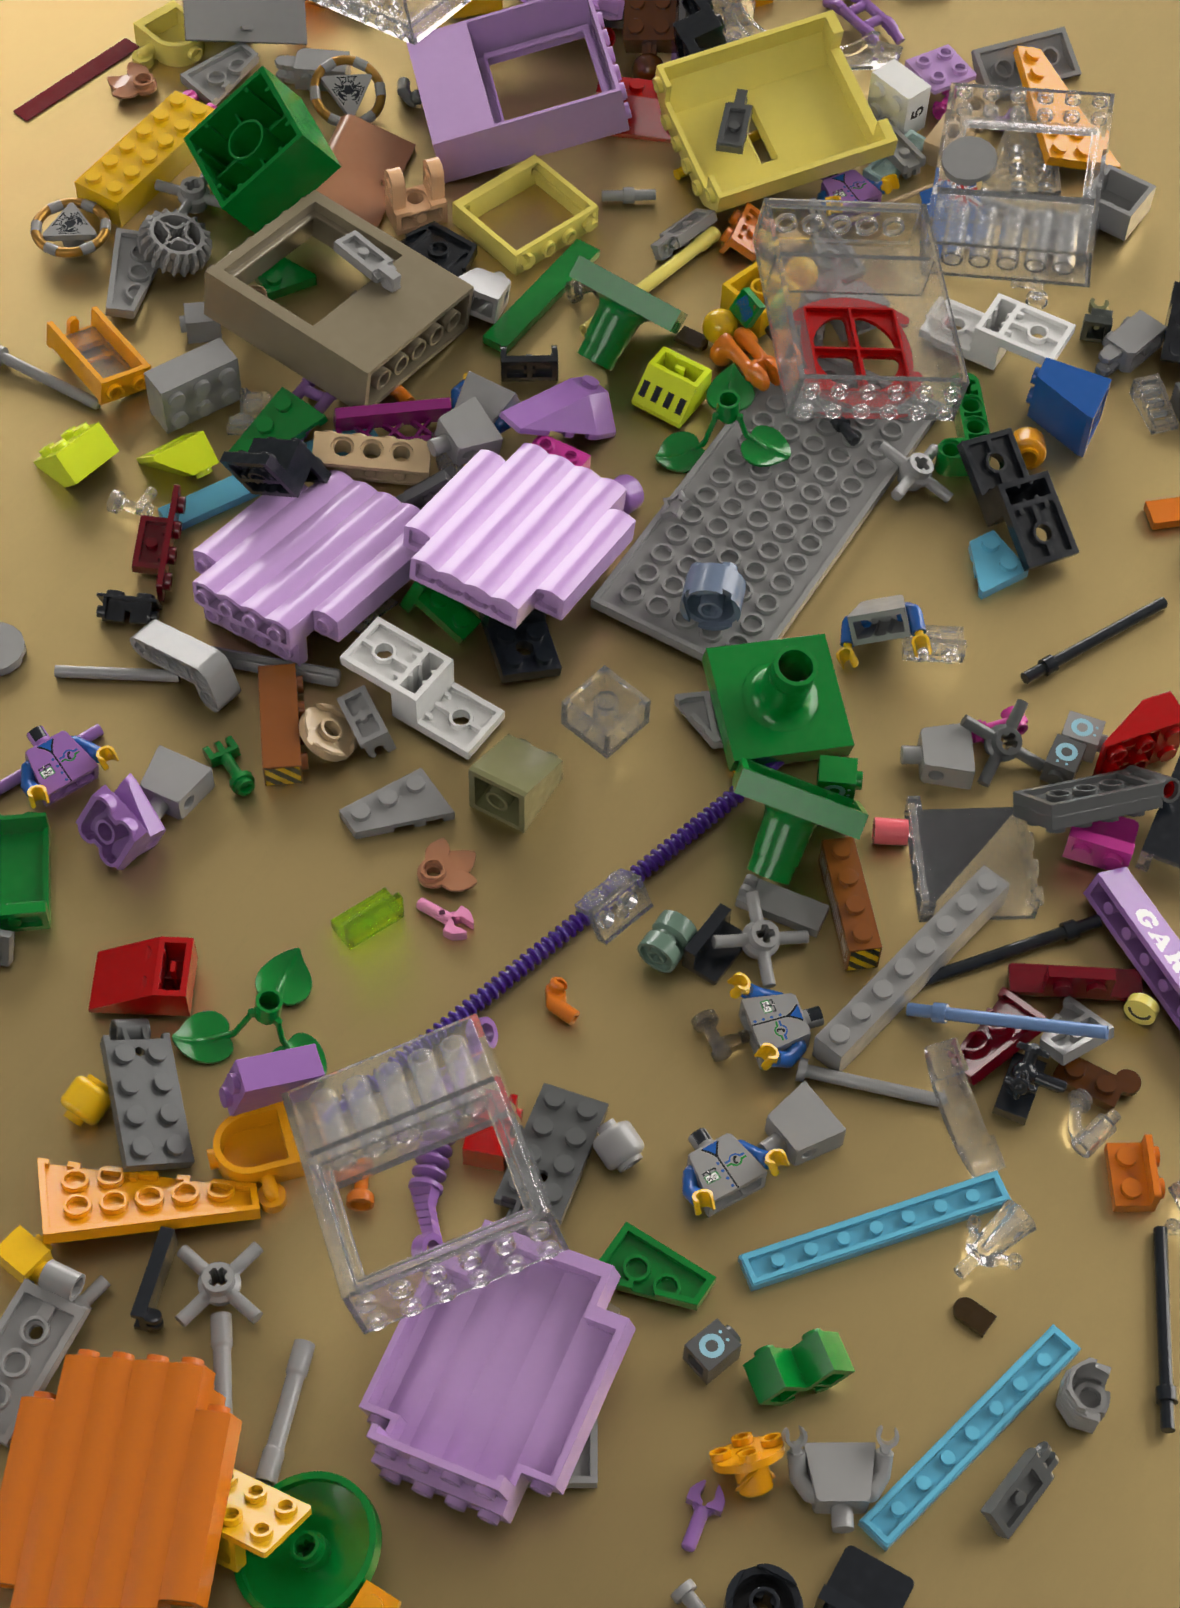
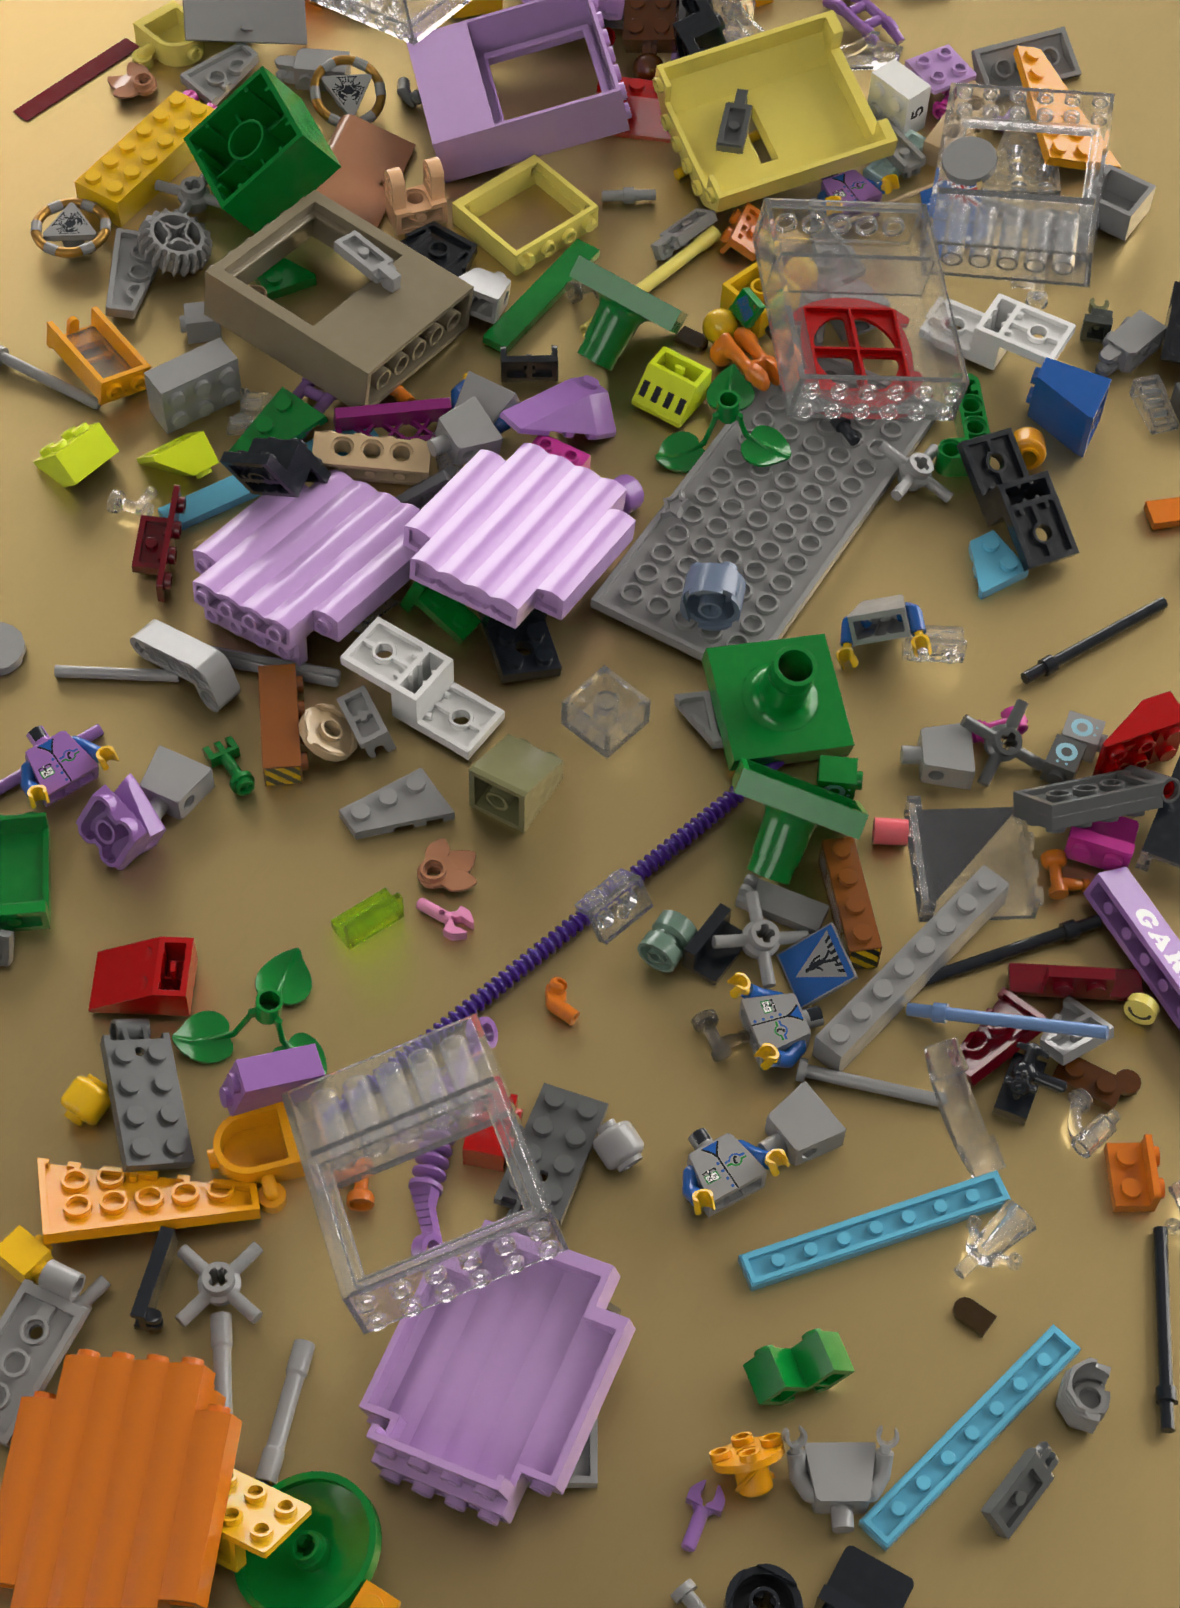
(117, 604): black hinge -> none
(656, 1270): green wing -> none
(712, 1350): dark grey brick -> none
(817, 966): none -> piece
(1054, 861): none -> orange piece

